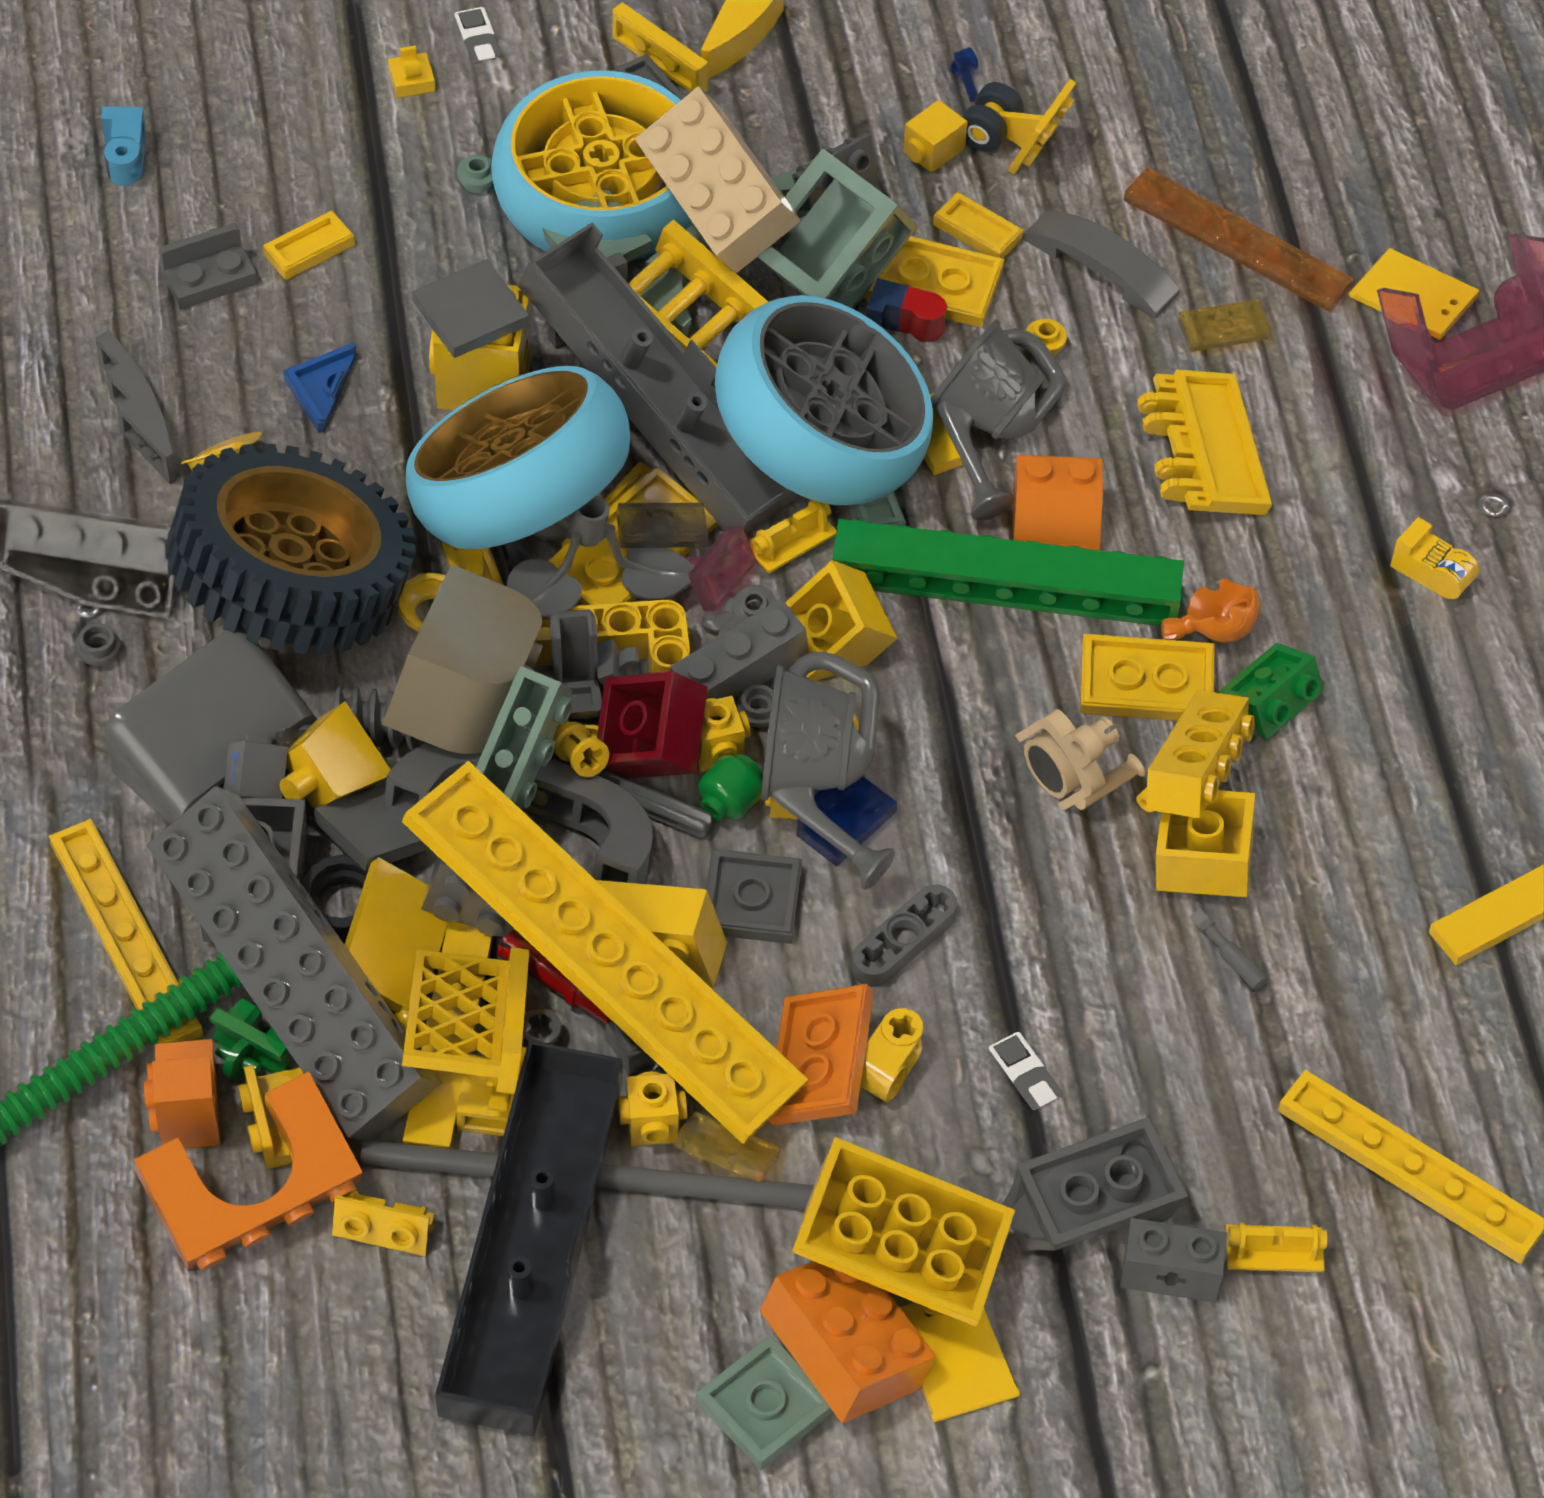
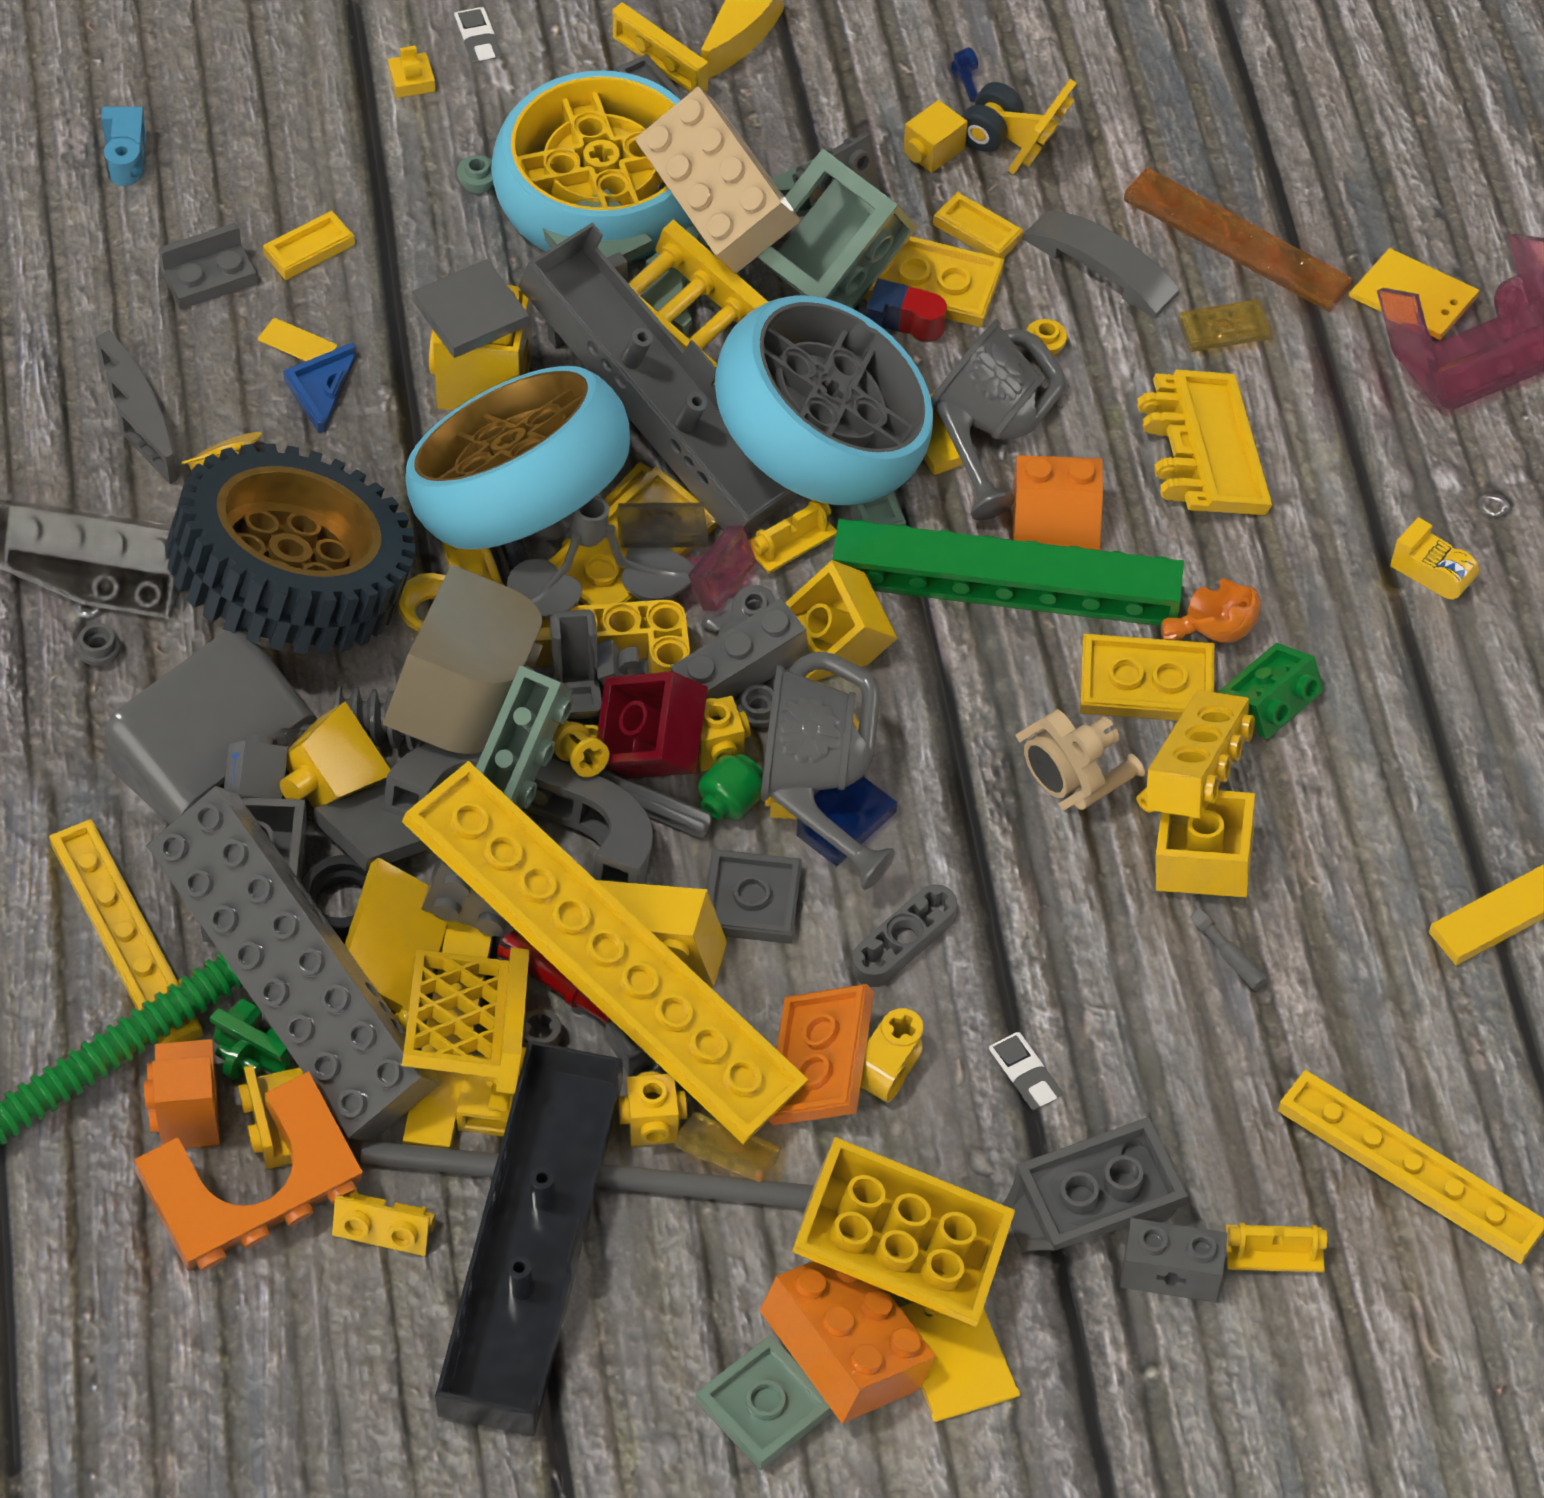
(294, 340): none -> yellow sticker

